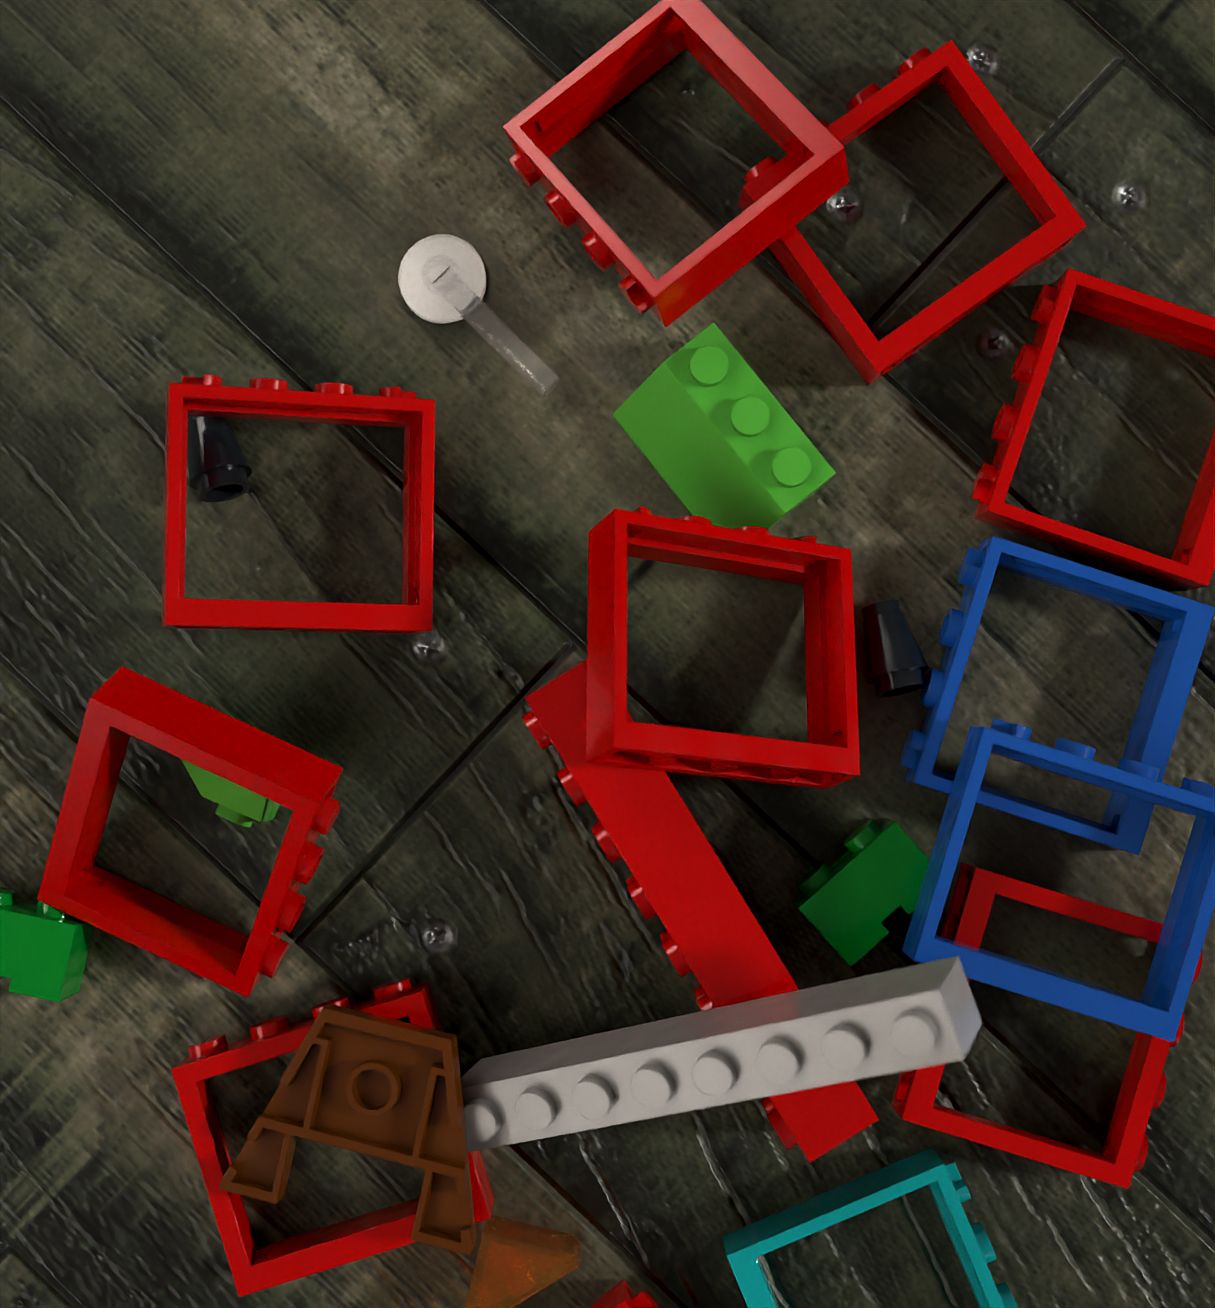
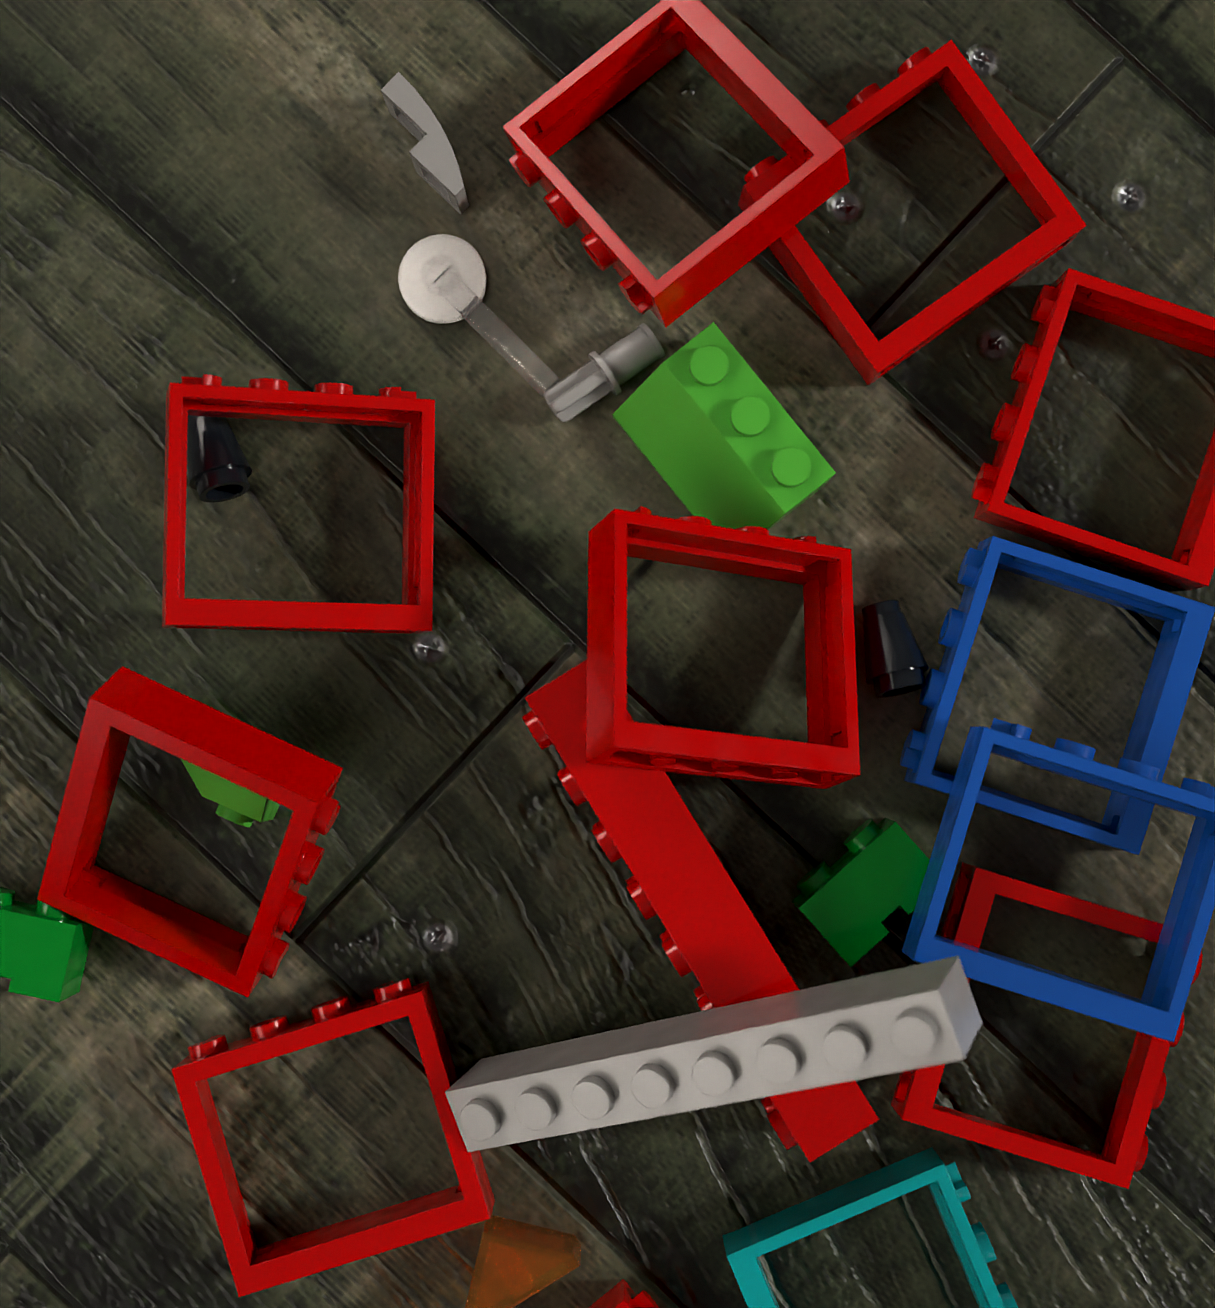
(378, 1093): reddish brown wing -> none
(433, 153): none -> light grey slope
(604, 373): none -> light grey axle

